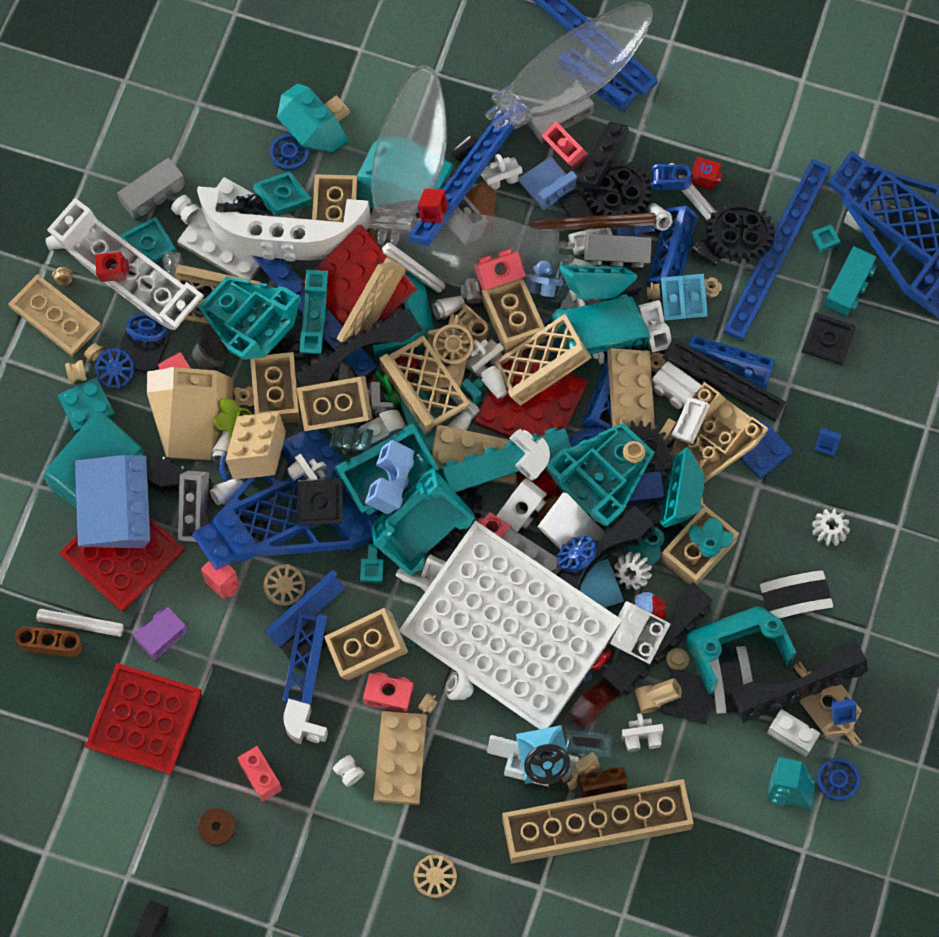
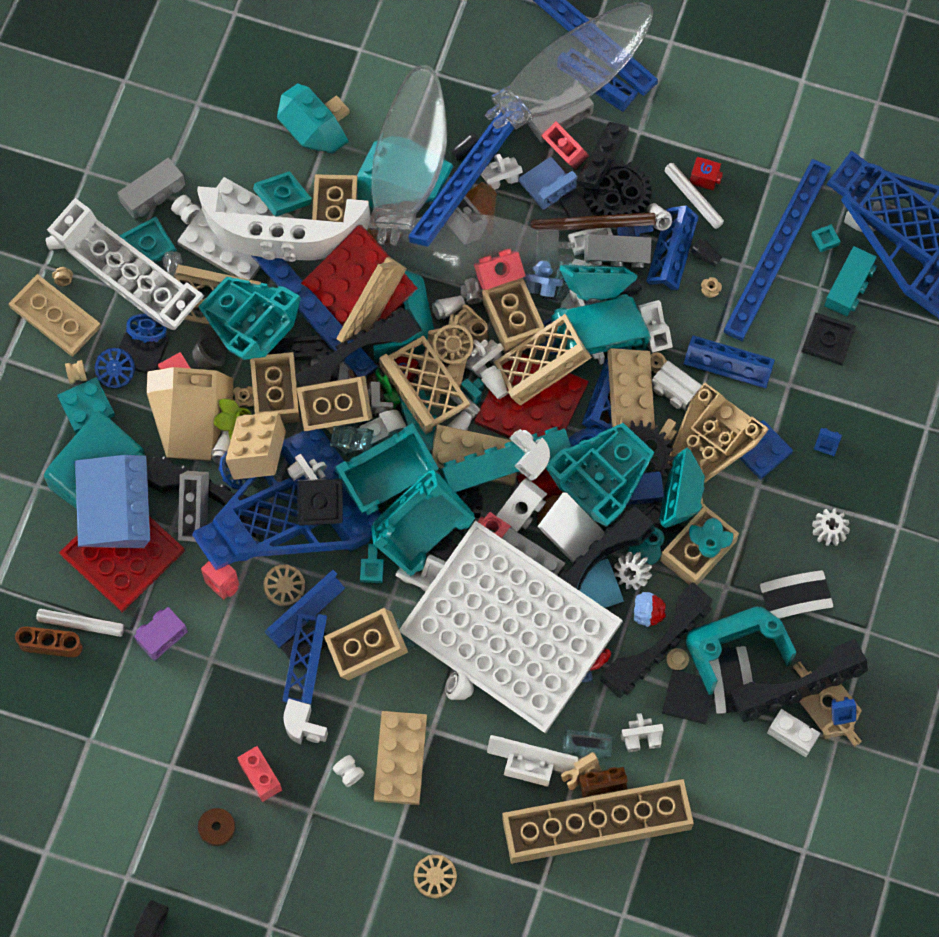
(93, 352): tan plate -> none
(103, 263): red brick -> none
(143, 719): red plate -> none
(225, 491): white cone -> none
(244, 205): black piece -> none
(289, 152): blue wheel -> none
(314, 312): teal slope -> none
(396, 702): coral brick -> none
(397, 462): light blue arch -> none
(414, 267): white axle -> none
(428, 703): tan plate -> none
(433, 205): red brick -> none
(543, 755): piece -> none
(577, 553): blue wheel -> none
(592, 704): clear red slope -> none
(633, 451): tan plate -> none
(639, 632): white slope -> none
(652, 696): tan piece -> none
(654, 292): tan plate -> none
(669, 177): blue piece -> none
(684, 297): medium azure slope -> none
(690, 420): white plate -> none
(720, 230): black gear -> none
(724, 379): black tile -> none
(791, 784): teal wedge -> none
(838, 779): blue wheel -> none

